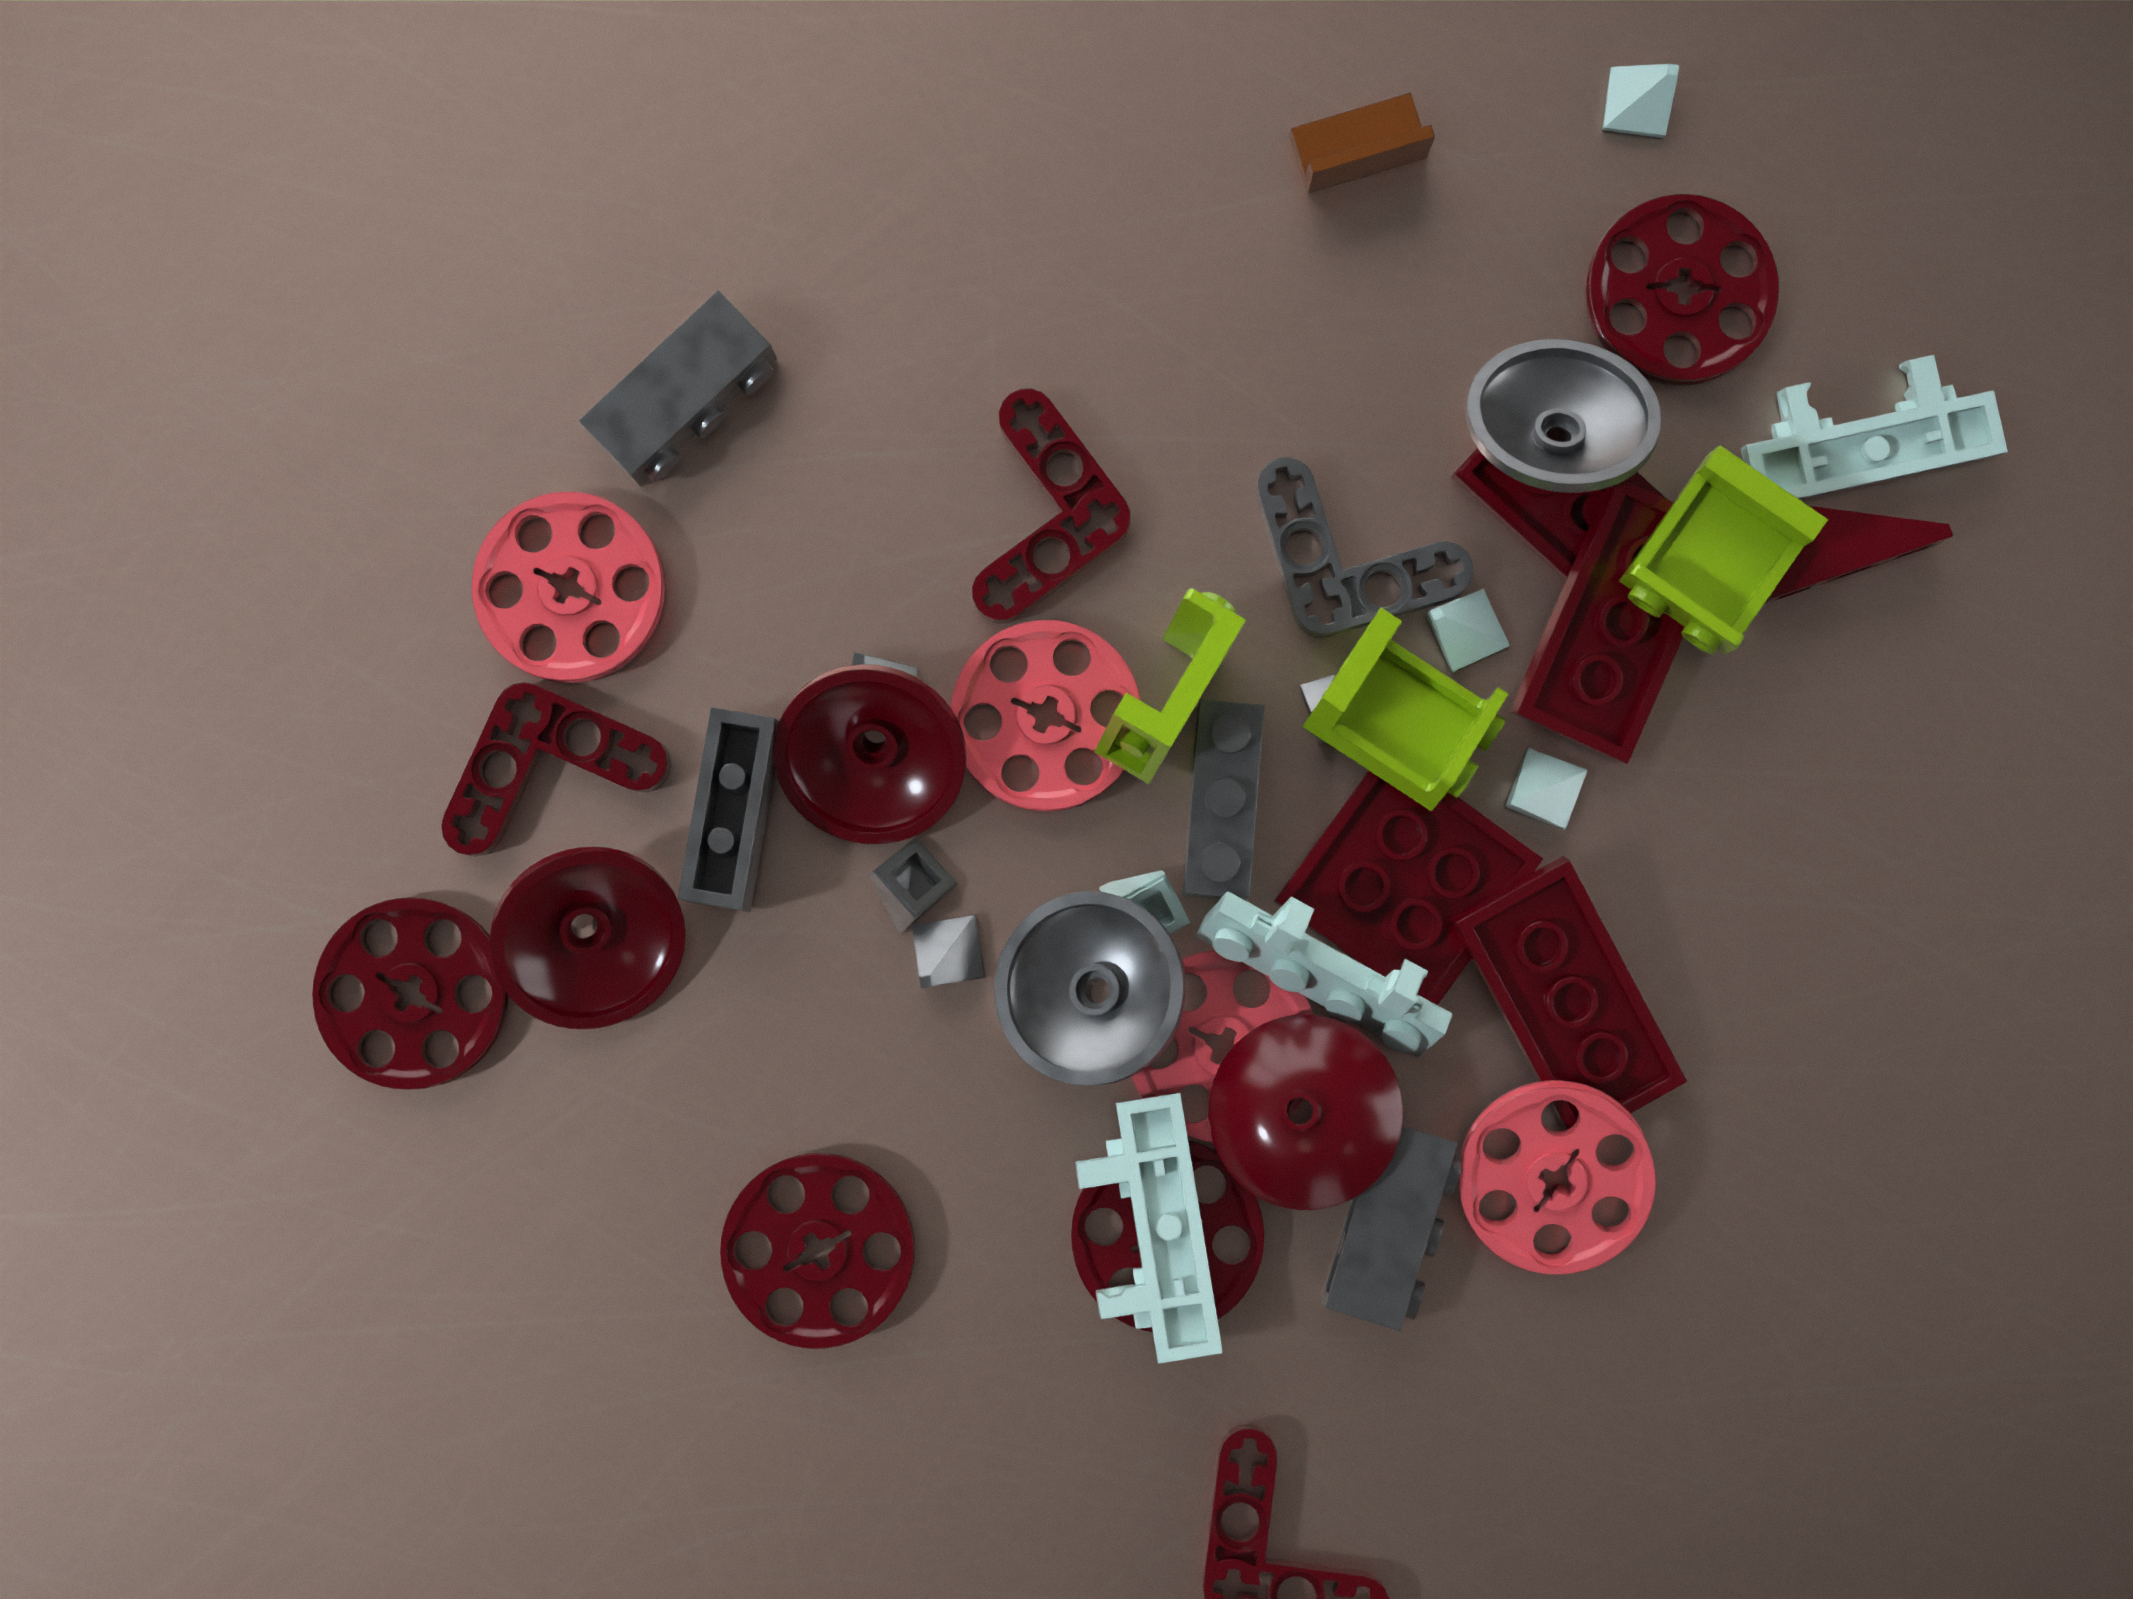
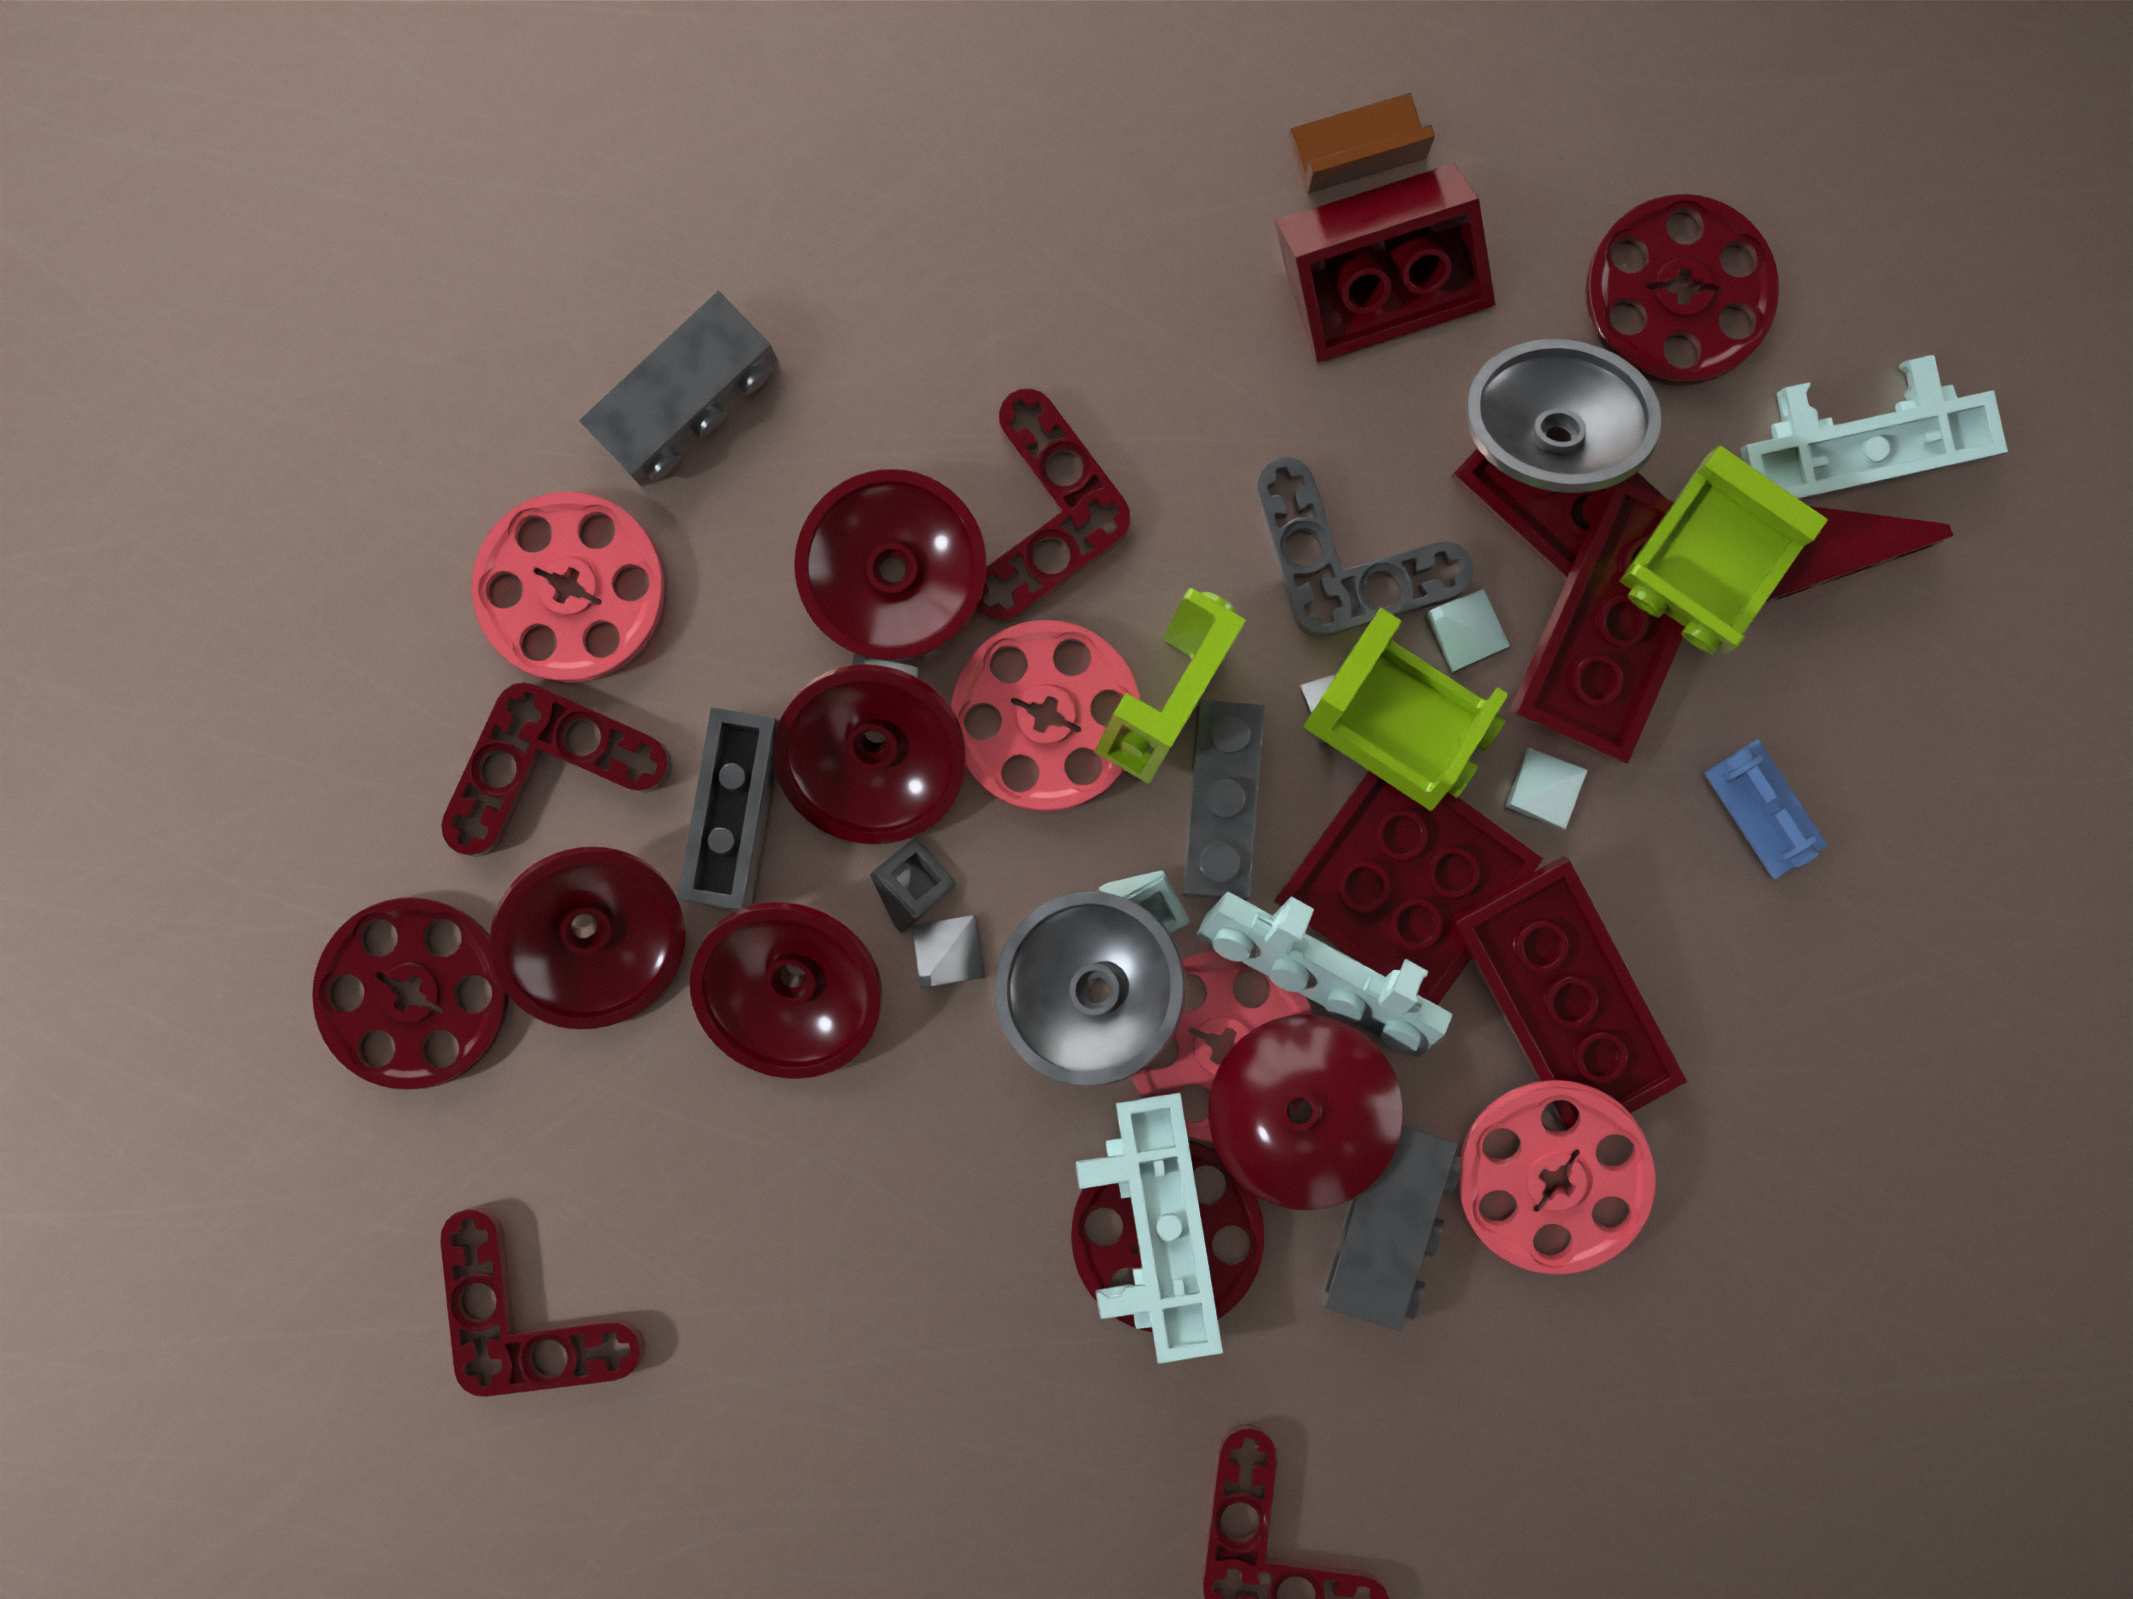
(512, 1346): none -> dark red beam
(782, 1019): none -> dark red dish
(817, 1284): dark red wedge -> none
(879, 521): none -> dark red dish
(1387, 261): none -> dark red slope
(1640, 99): light aqua slope -> none
(1766, 809): none -> medium blue hinge

